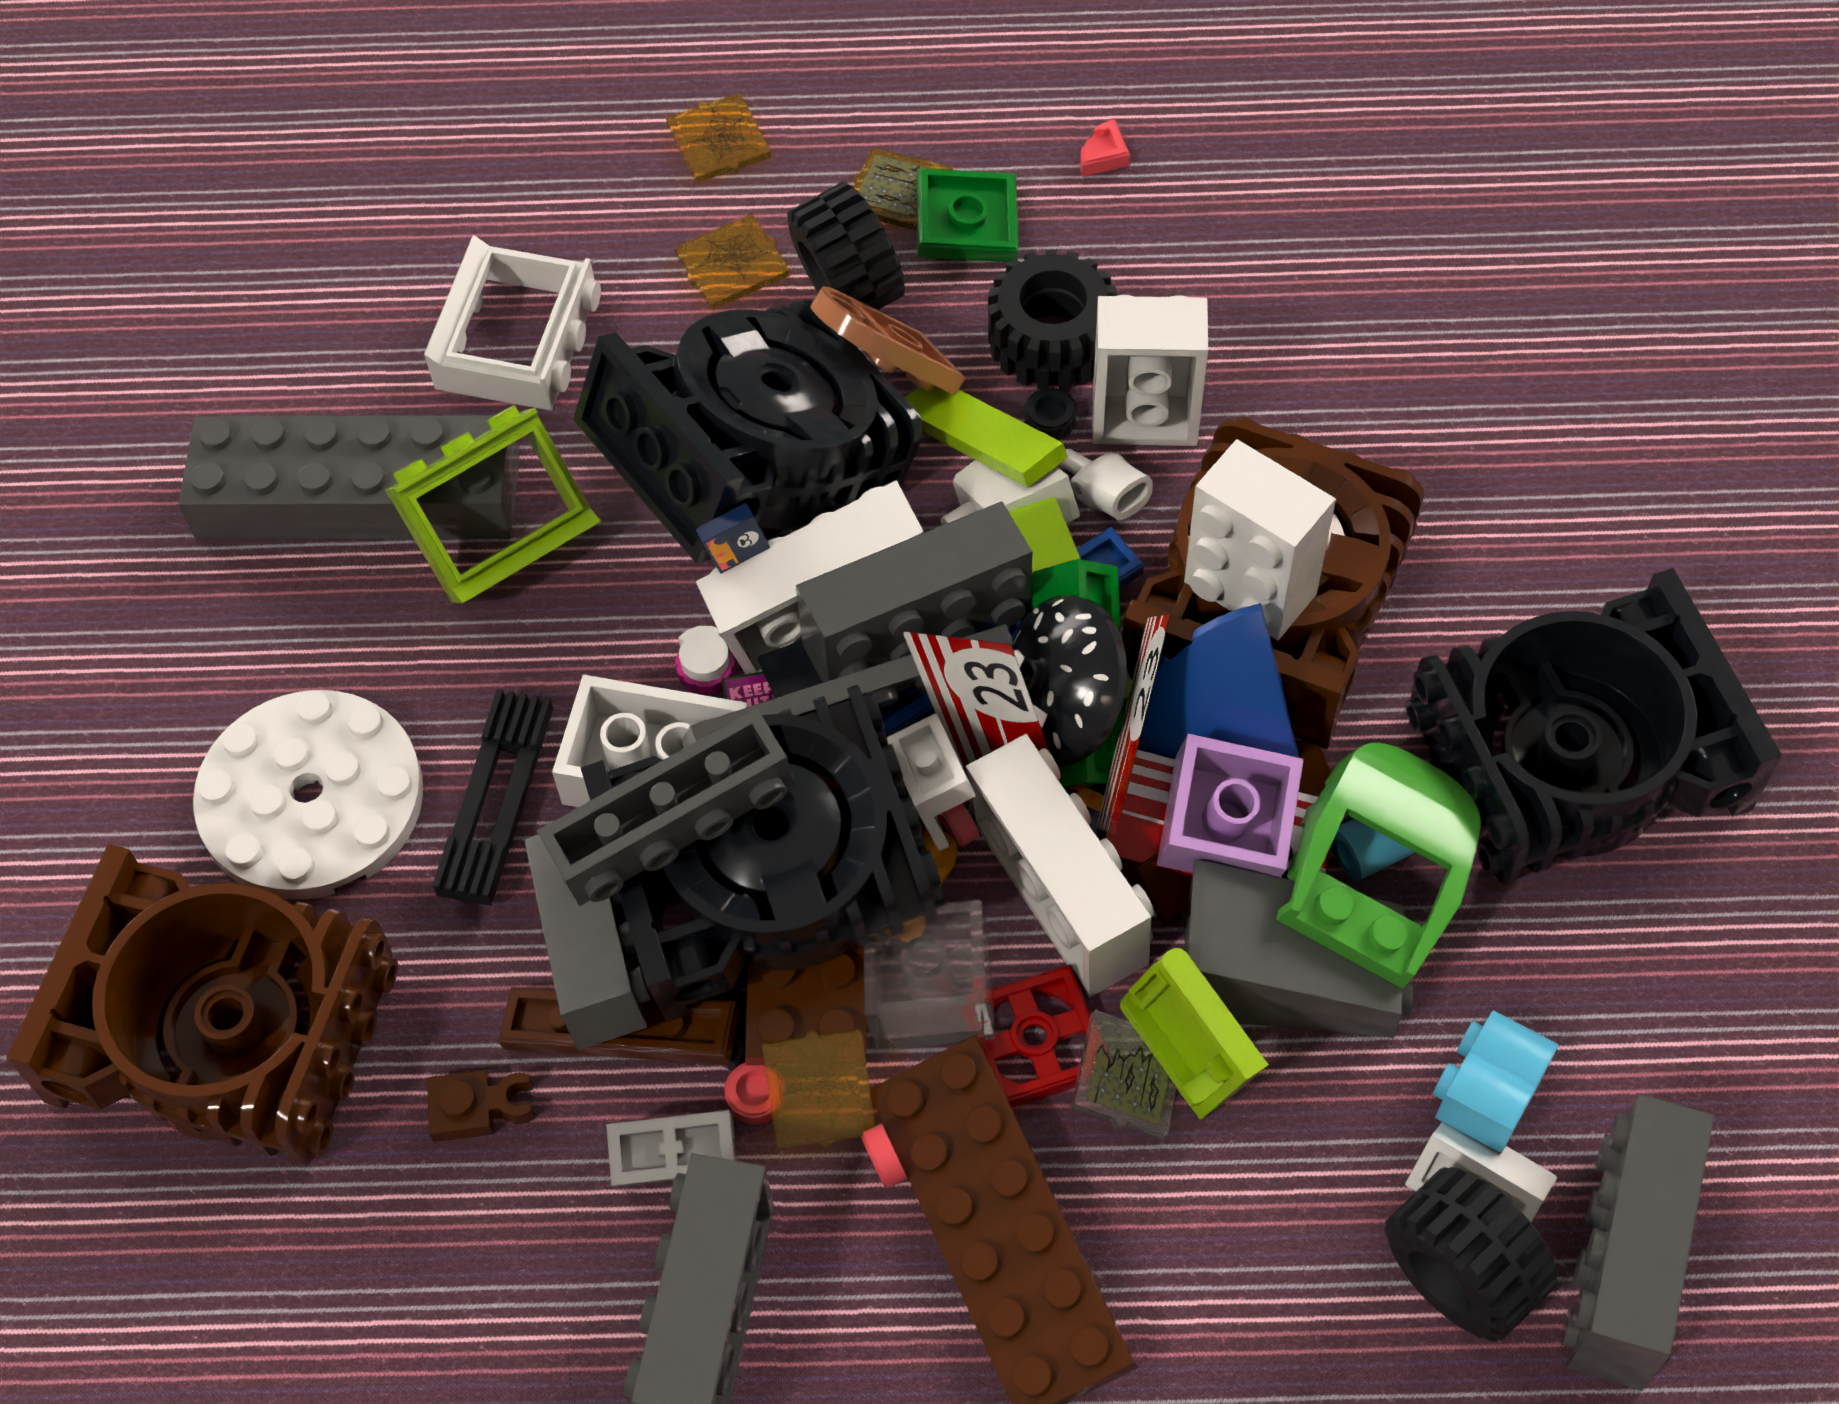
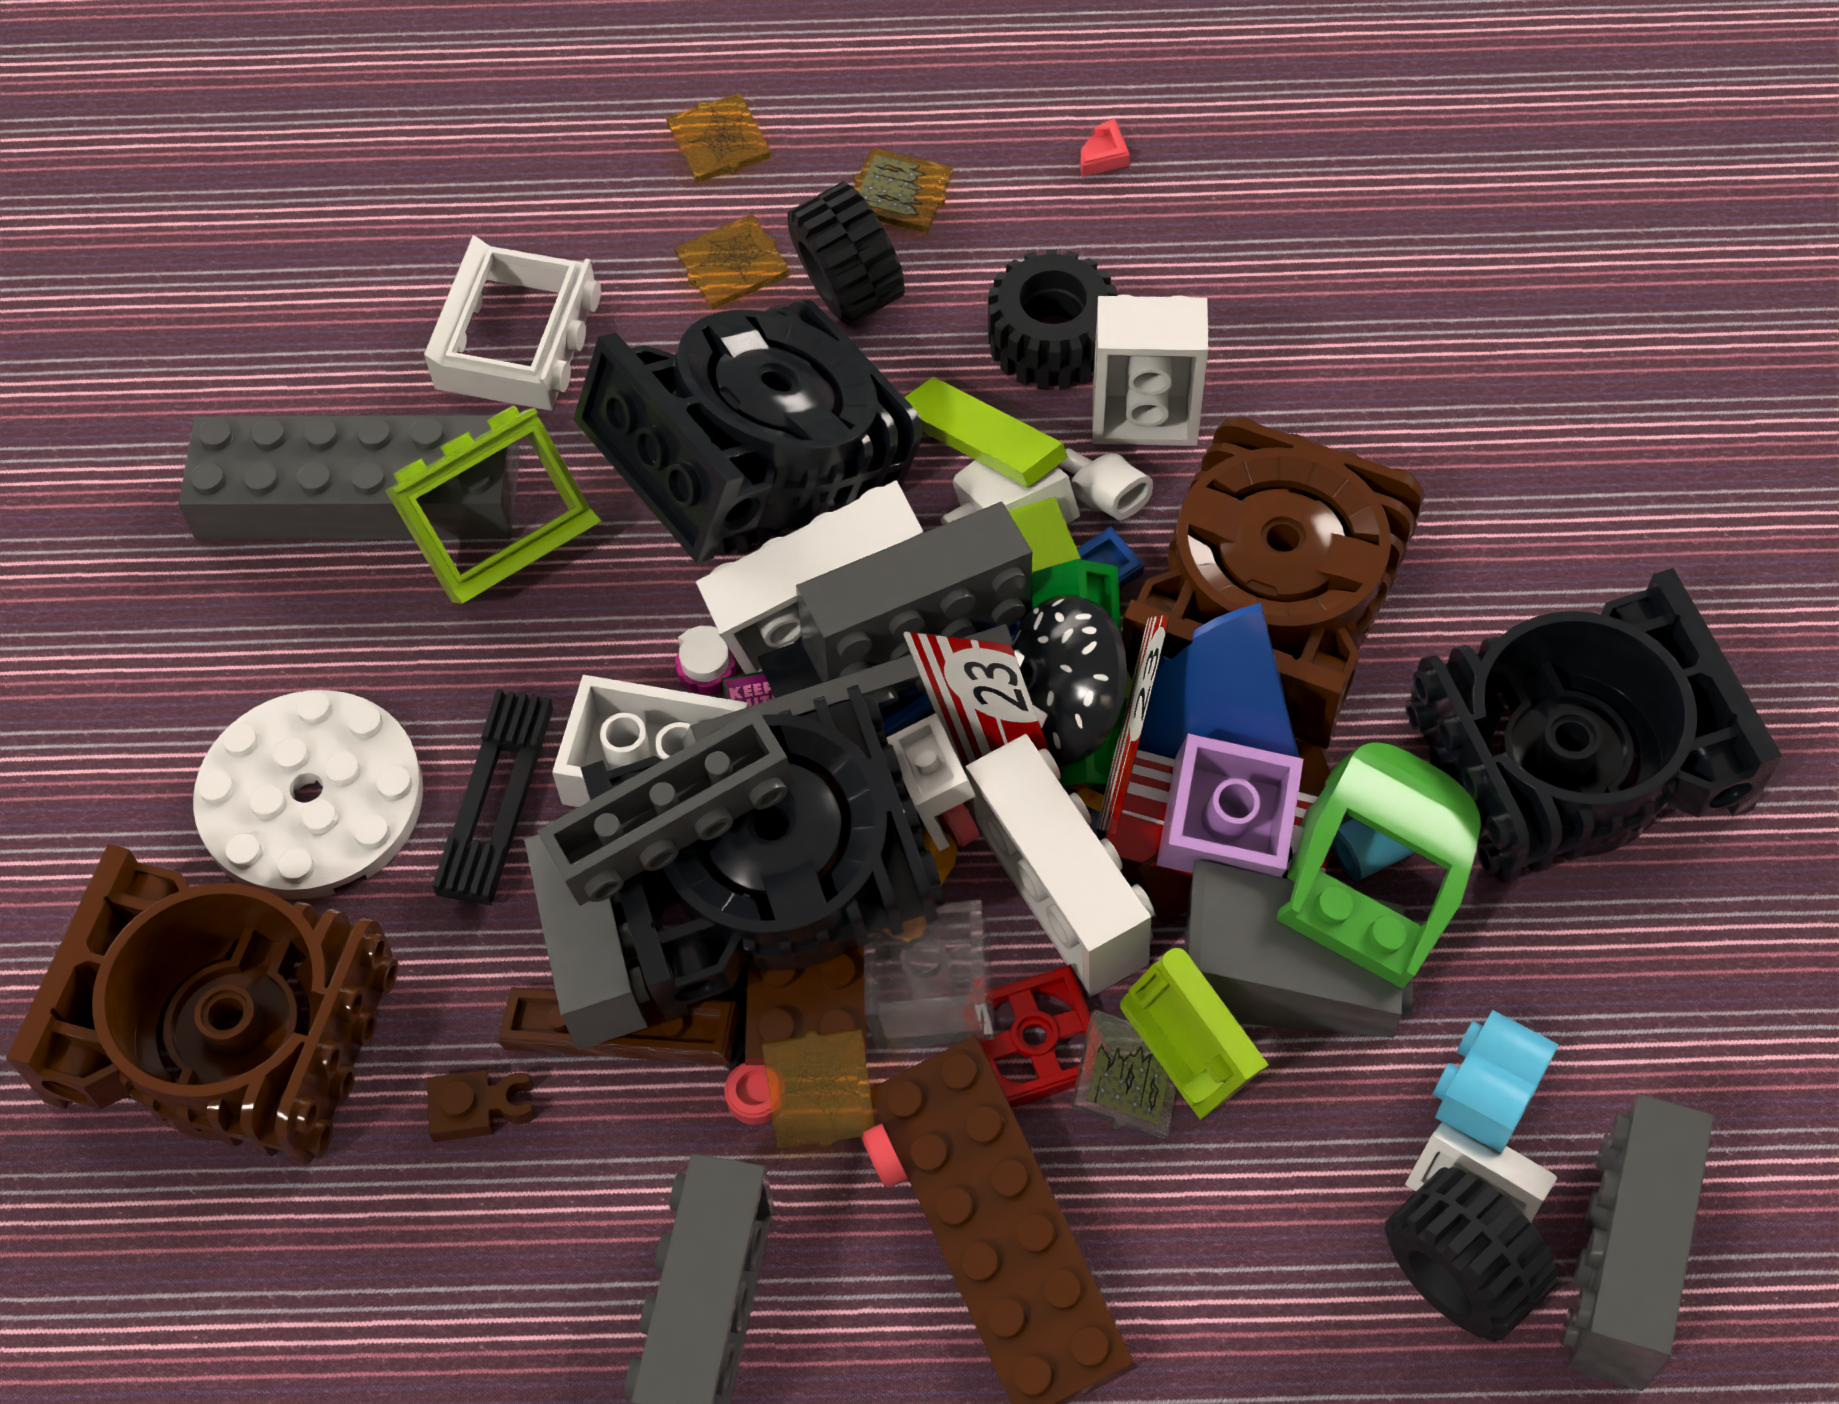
(663, 1146): light grey hinge -> none
(732, 538): dark blue tile -> none
(887, 341): nougat plate -> none
(966, 215): green tile -> none
(1051, 412): black tile -> none
(1257, 537): white brick -> none

